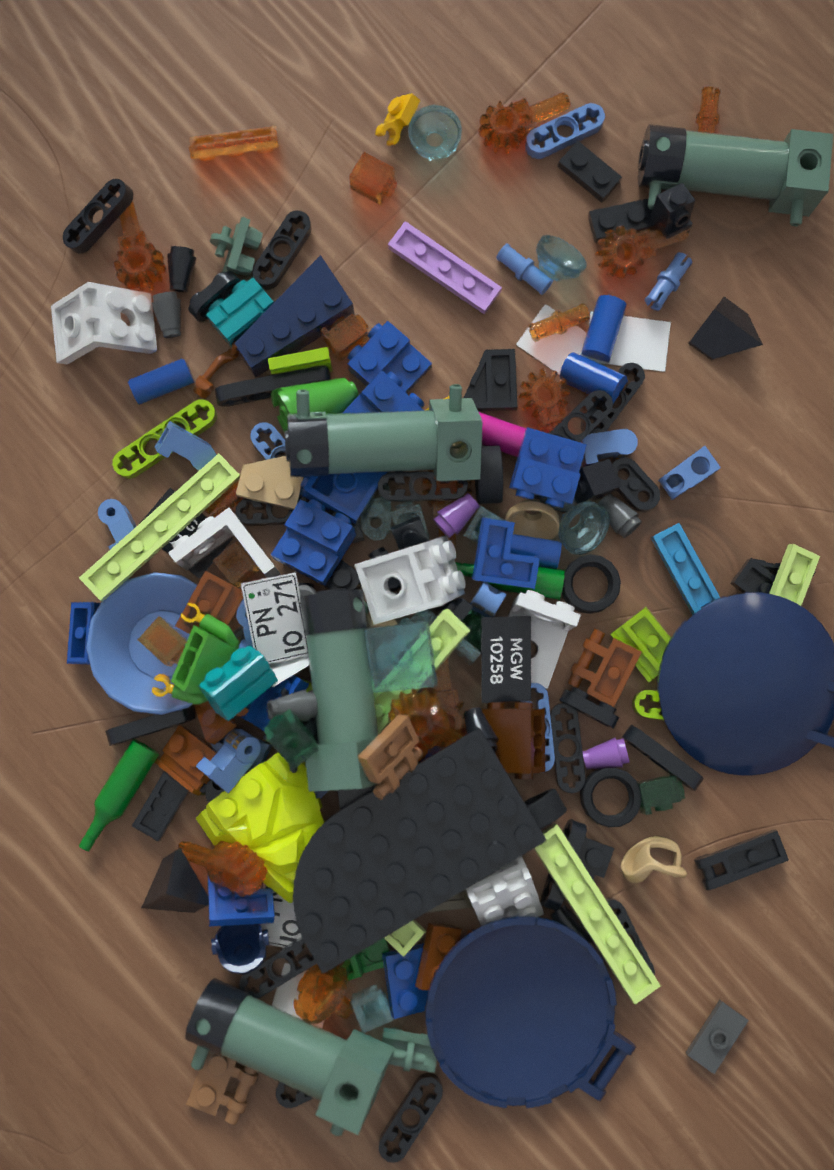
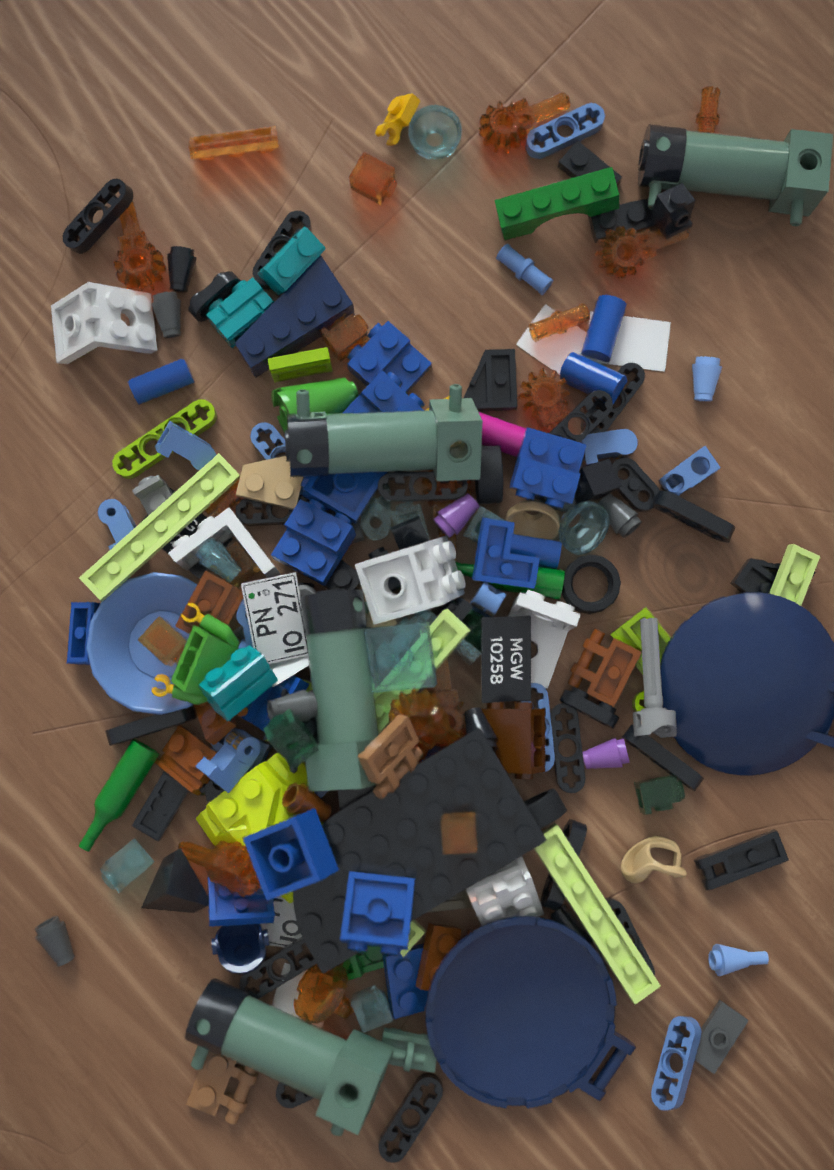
(55, 940): none -> dark grey cone
(125, 866): none -> clear light blue bracket
(152, 492): none -> light grey bracket
(203, 386): dark orange piece -> none
(218, 560): none -> clear light blue cone
(243, 236): sand green hips -> none
(262, 387): black beam -> none
(291, 261): none -> teal brick
(291, 854): none -> blue brick
(300, 800): none -> dark orange cone
(377, 912): none -> blue plate
(444, 267): lavender plate -> none
(459, 833): none -> clear orange brick
(559, 258): clear light blue piece -> none
(583, 194): none -> green arch
(595, 857): black plate -> none
(633, 792): black tyre -> none
(653, 717): none -> light grey piece
(668, 281): medium blue pin -> none
(679, 1088): none -> medium blue beam
(685, 567): dark azure plate -> none
(693, 516): none -> black beam
(705, 377): none -> light blue cone
(725, 332): black slope -> none
(729, 959): none -> light blue cone

